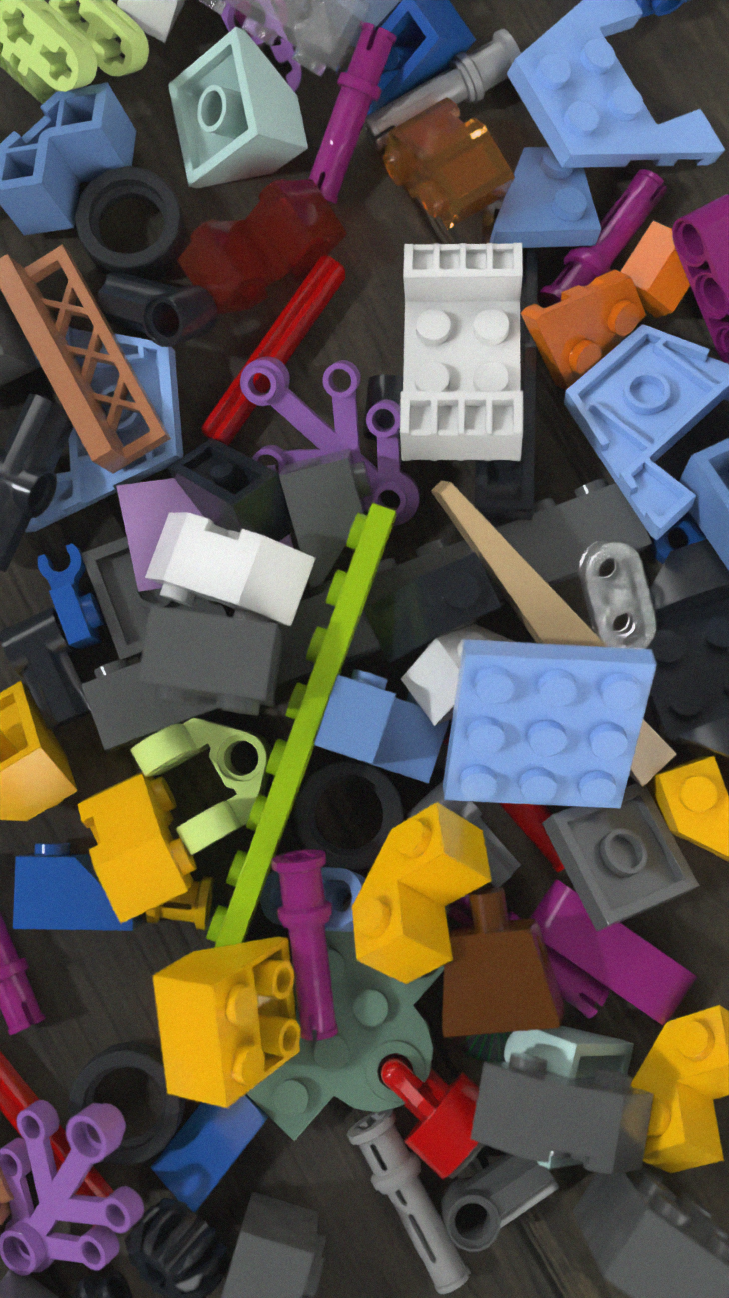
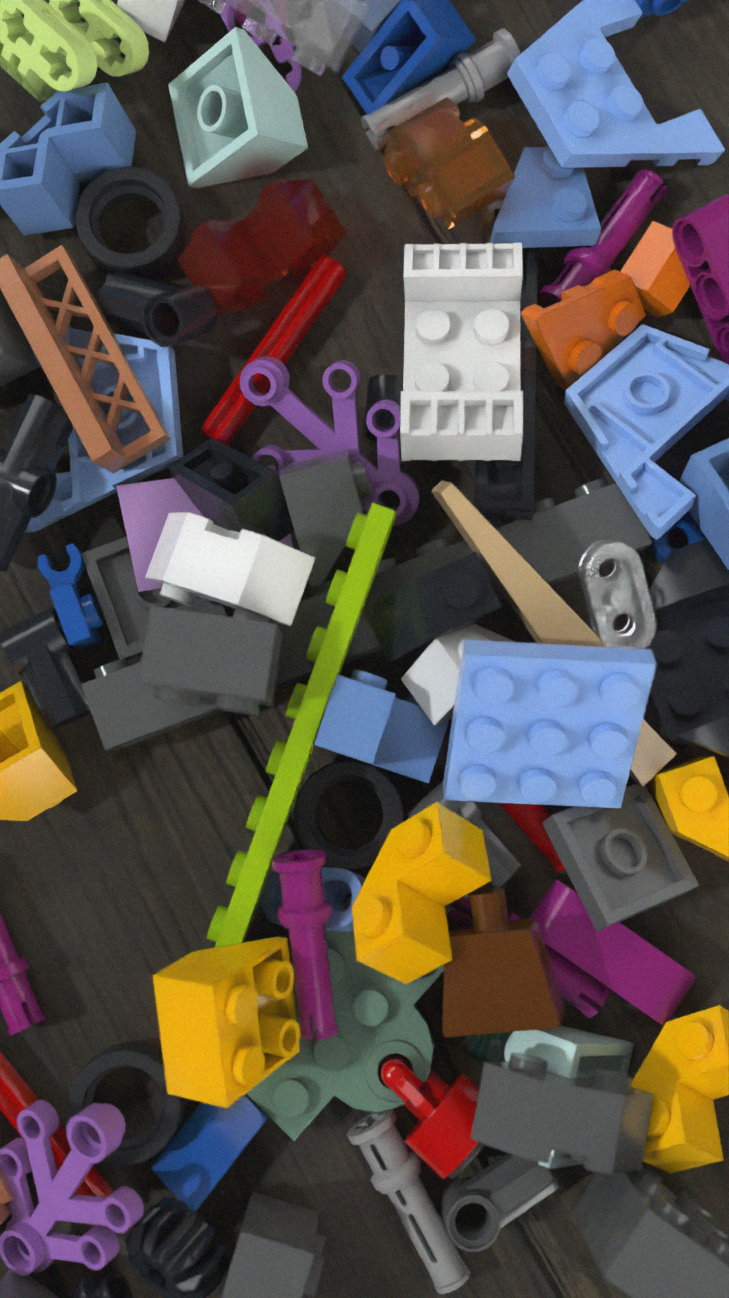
(62, 892): blue slope -> none
(135, 849): yellow brick -> none
(182, 742): yellowish green piece -> none
(188, 907): yellow bush -> none
(355, 97): magenta pin -> none

